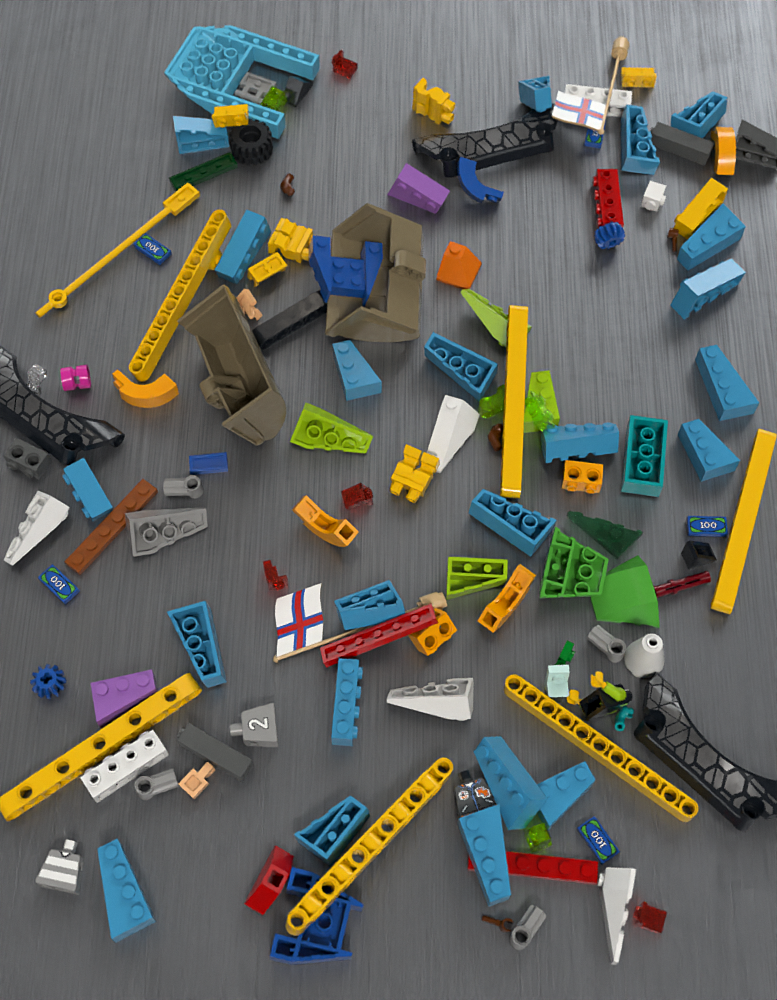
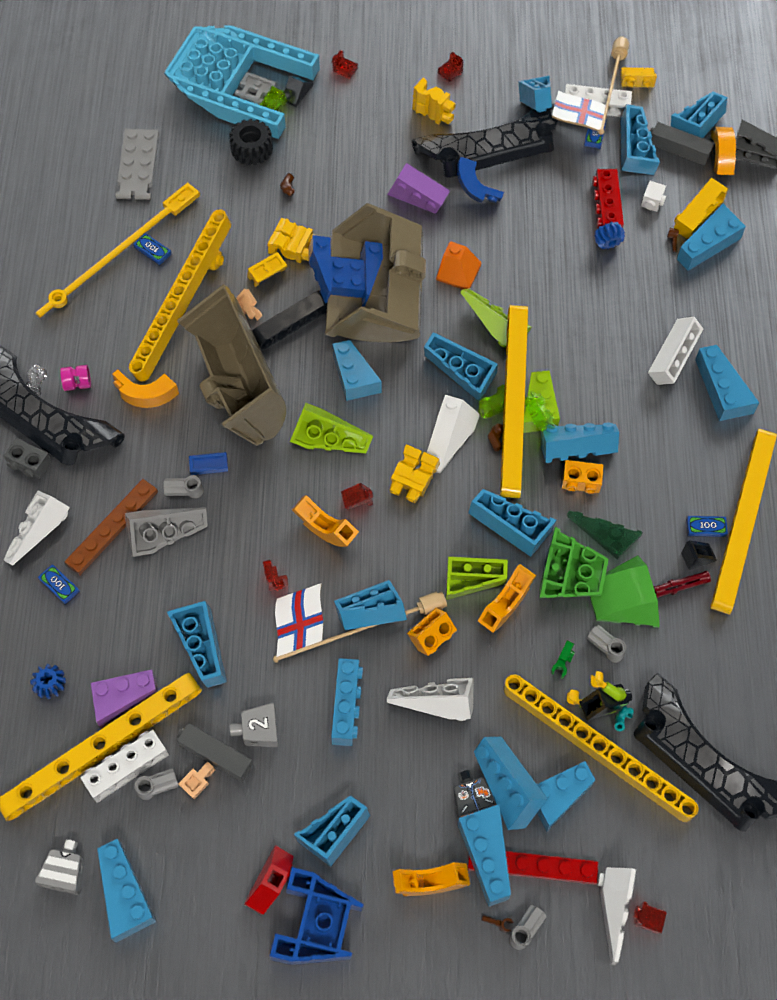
(87, 490): dark azure wedge -> none
(137, 163): none -> light grey hinge
(198, 134): dark azure wedge -> none
(204, 171): dark green tile -> none
(231, 115): yellow bracket -> none
(243, 247): dark azure wedge -> none
(369, 846): yellow beam -> none
(379, 635): red plate -> none
(432, 880): none -> light orange arch
(452, 67): none -> clear red bracket
(538, 838): clear neon green leg -> none
(556, 681): light aqua slope -> none
(598, 840): blue tile -> none
(644, 456): teal brick -> none
(645, 656): white cone -> none
(675, 350): none -> white brick
(706, 287): dark azure wedge -> none
(706, 451): dark azure wedge -> none

